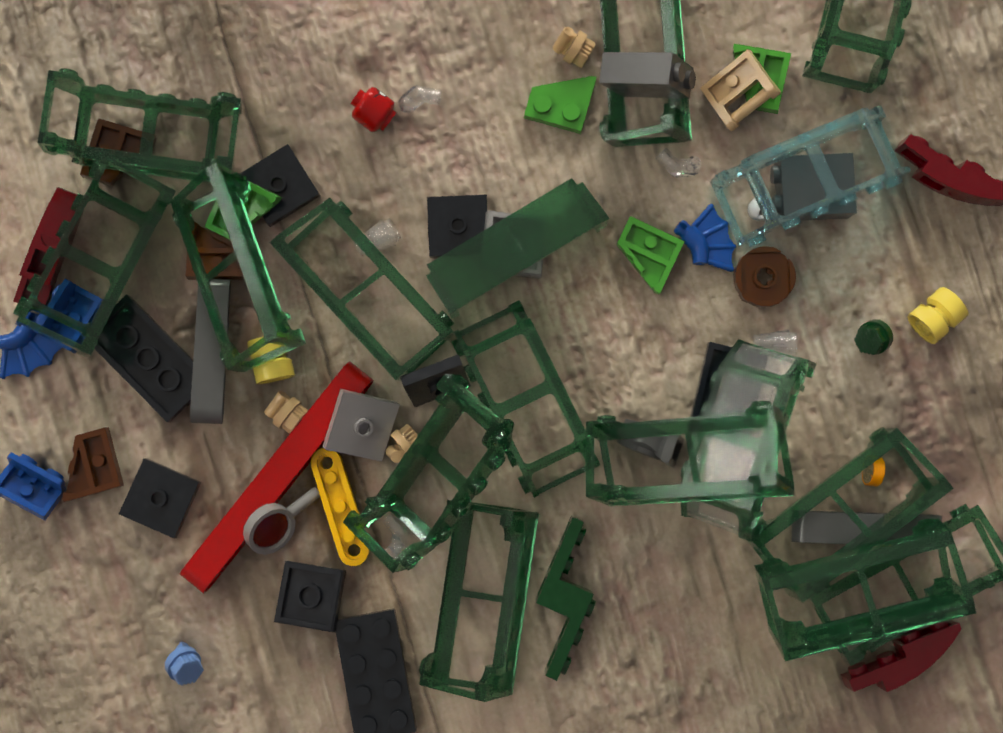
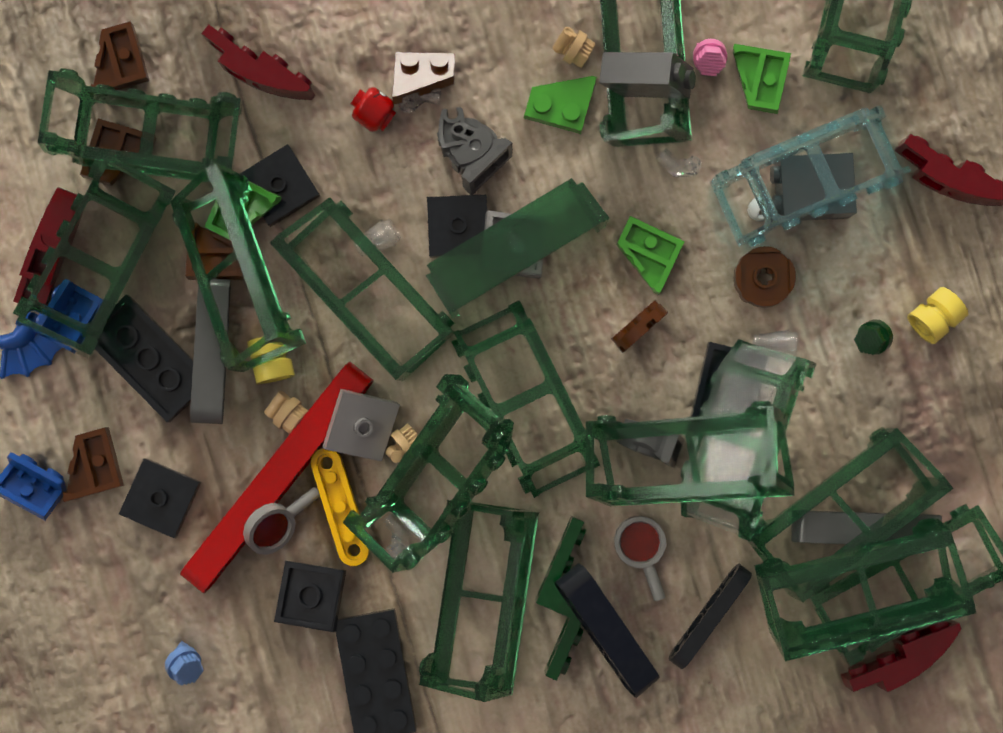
(120, 58): none -> reddish brown wing
(260, 72): none -> dark red slope
(421, 73): none -> wing
(422, 382): black plate -> none
(472, 149): none -> dark grey piece
(607, 630): none -> black beam
(639, 326): none -> reddish brown plate
(641, 544): none -> piece
(708, 239): blue arm -> none
(710, 57): none -> bright pink piece
(710, 616): none -> black beam
(733, 83): tan plate -> none
(874, 474): light orange tile -> none

